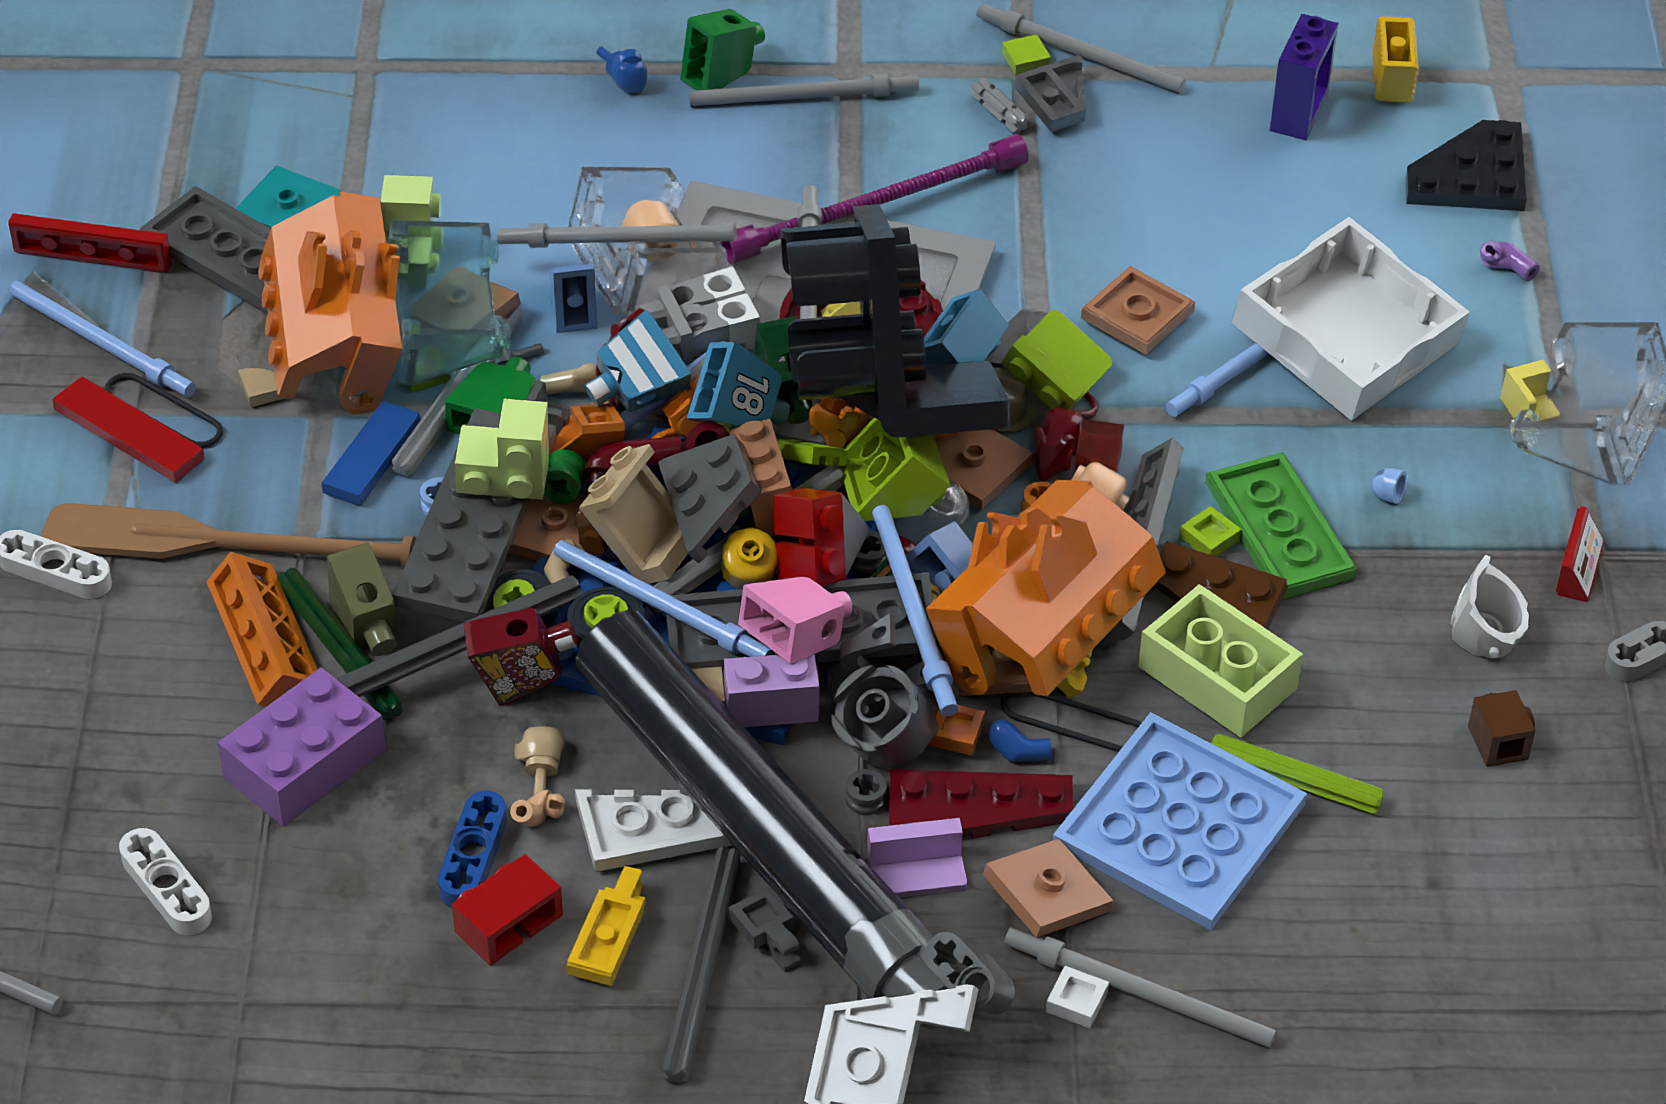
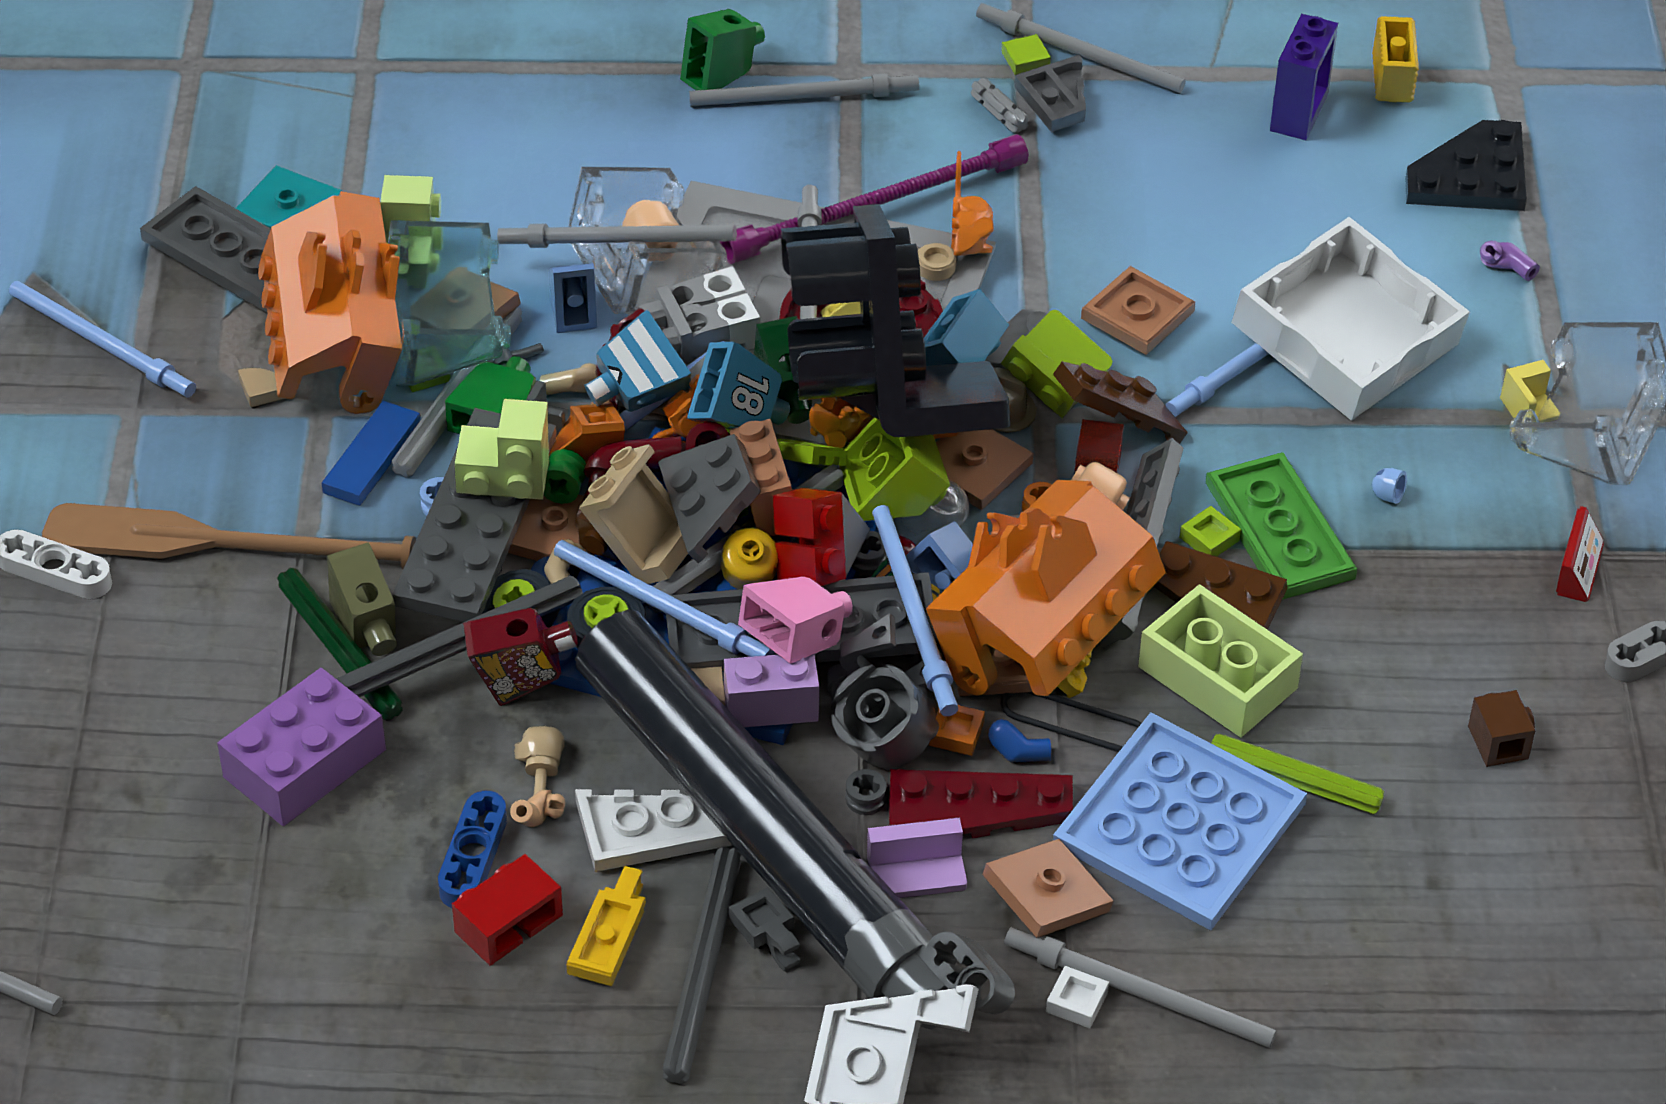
(90, 242): red tile -> none
(128, 429): red tile -> none
(165, 899): white beam -> none
(212, 441): black piece -> none
(256, 627): orange fence -> none
(626, 69): blue piece -> none
(936, 261): none -> tan tile
(972, 221): none -> orange animal
(1059, 438): dark red animal -> none
(1116, 393): none -> reddish brown wing
(1489, 613): white helmet -> none

